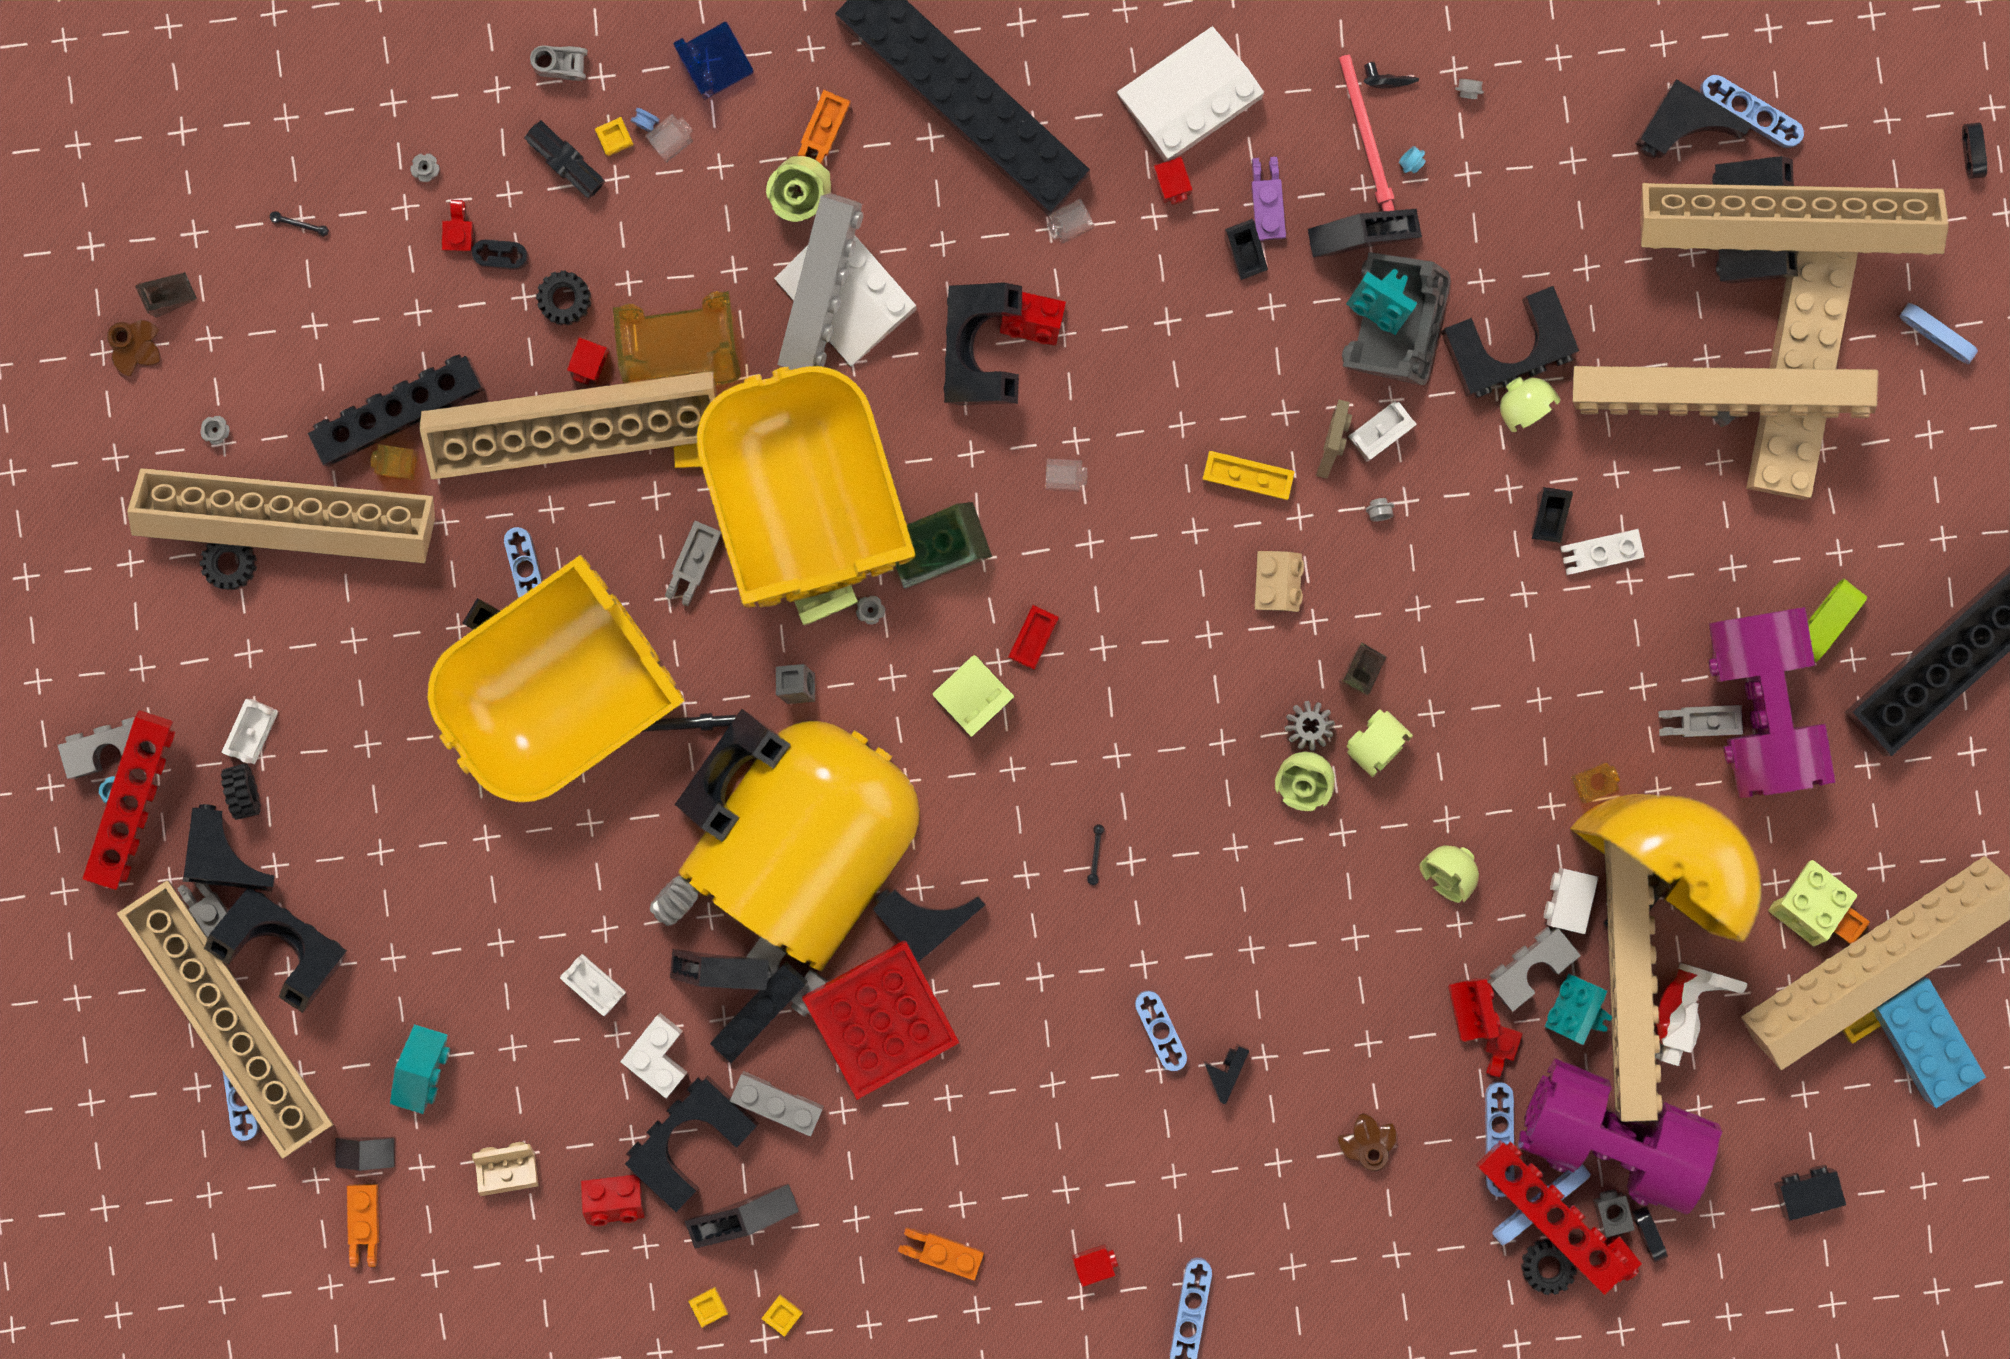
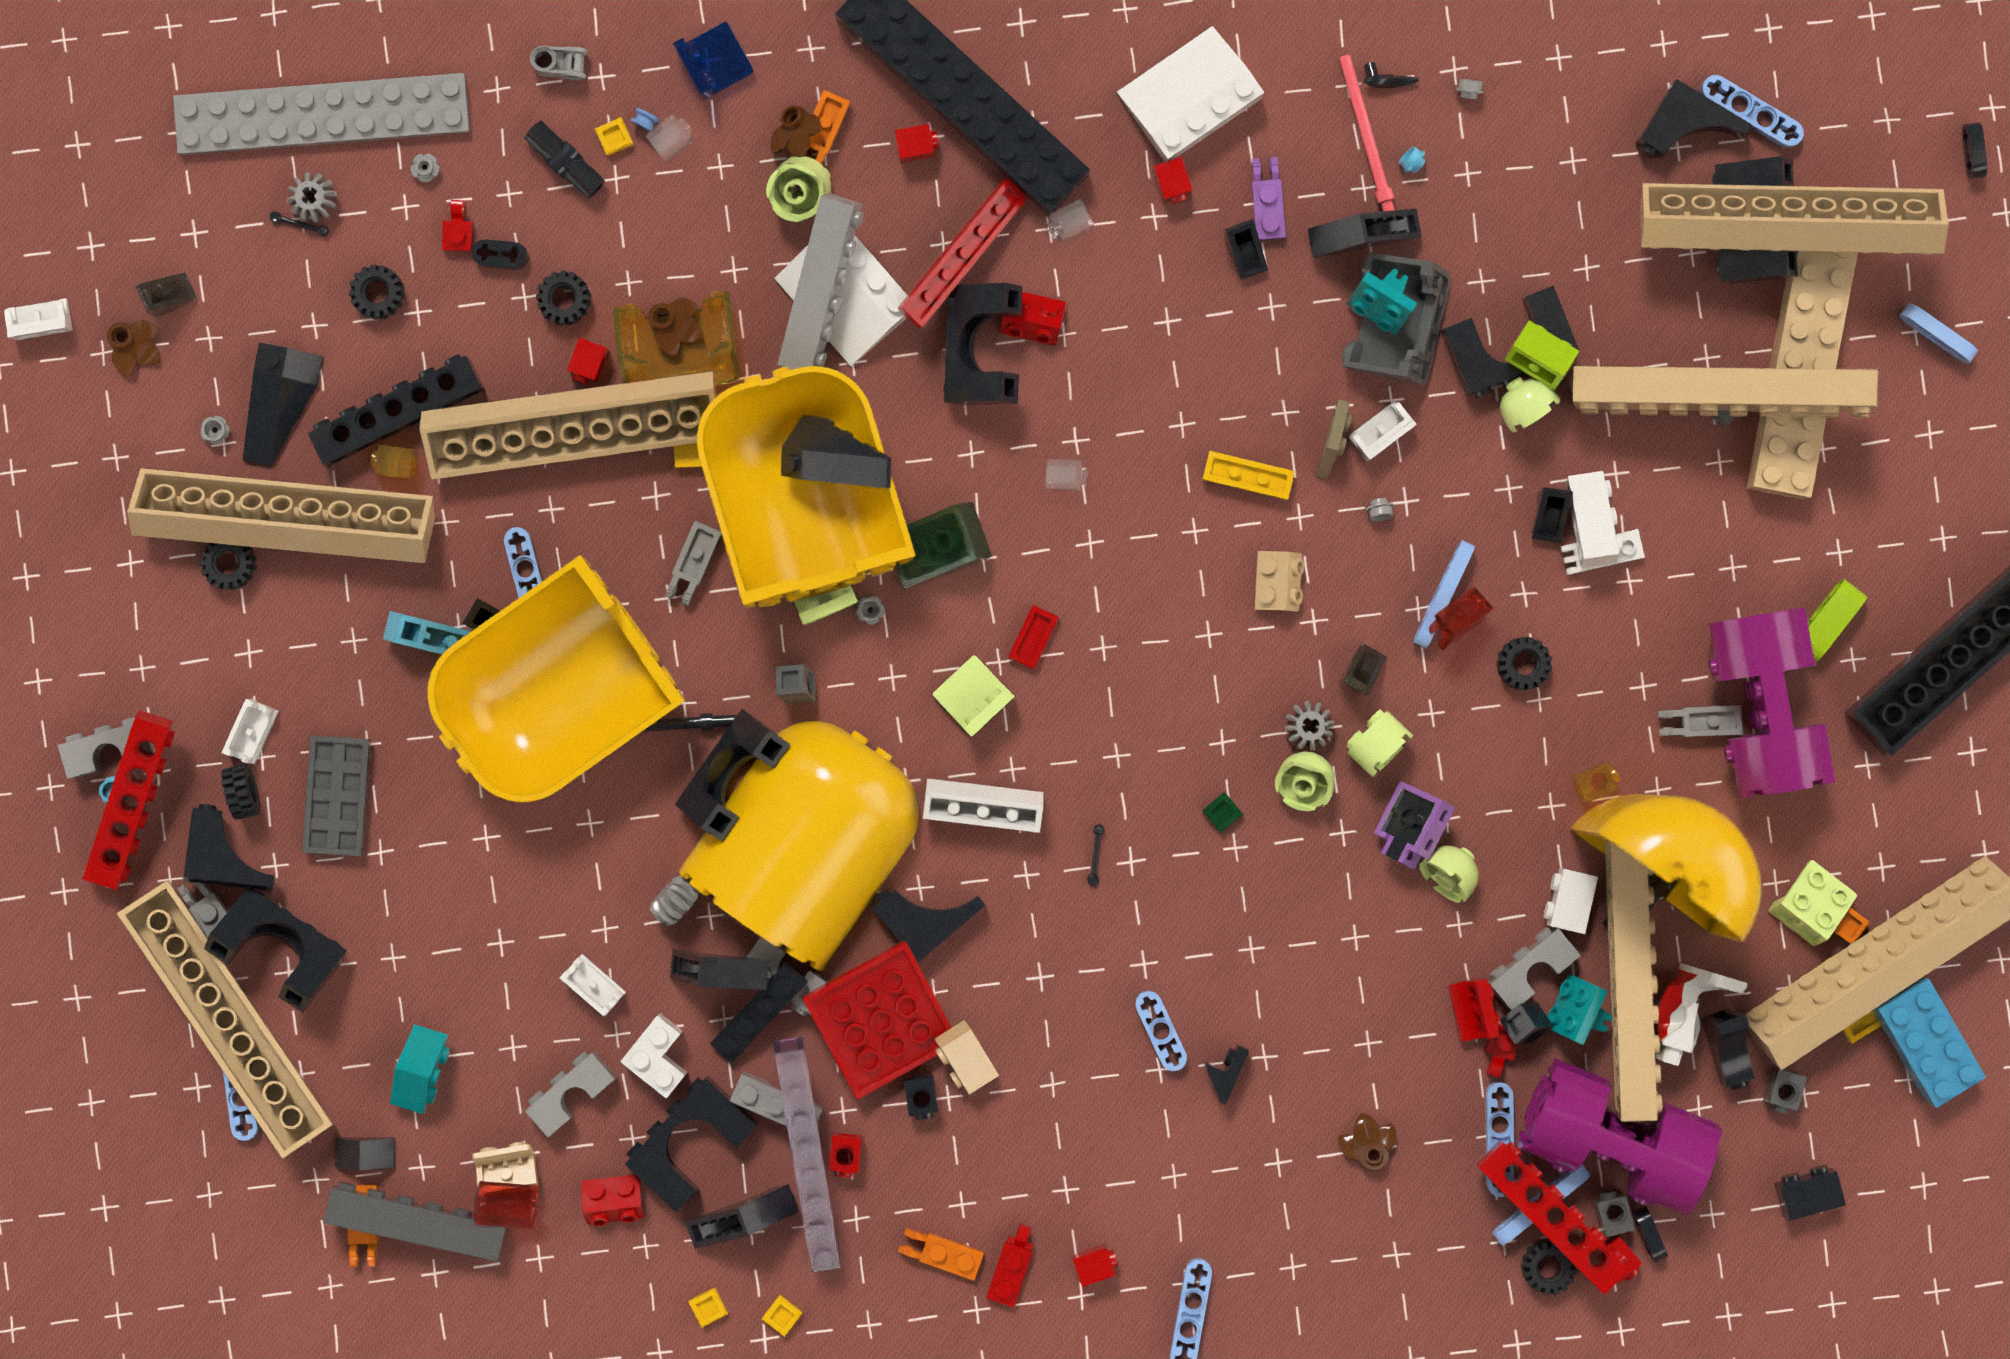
(38, 320): none -> white hinge
(279, 392): none -> black wedge
(301, 200): none -> light grey gear
(321, 114): none -> light grey plate
(336, 795): none -> dark grey plate
(364, 279): none -> black tyre
(411, 1221): none -> dark grey brick
(421, 633): none -> medium azure slope
(505, 1205): none -> clear red hinge
(550, 1110): none -> light grey arch
(679, 326): none -> reddish brown plate
(795, 131): none -> reddish brown plate
(807, 1154): none -> brick
(827, 454): none -> black wedge
(850, 1141): none -> red brick
(916, 143): none -> red brick
(916, 1084): none -> black brick
(962, 253): none -> plate
(966, 1057): none -> tan brick
(983, 805): none -> white brick
(1011, 1267): none -> red hinge
(1222, 812): none -> dark green tile
(1412, 824): none -> piece
(1444, 591): none -> light blue beam
(1460, 617): none -> clear red hinge
(1526, 1023): none -> black brick
(1542, 355): none -> lime brick
(1542, 663): none -> black tyre
(1594, 519): none -> white brick
(1728, 1047): none -> black arch
(1776, 1080): none -> dark grey brick

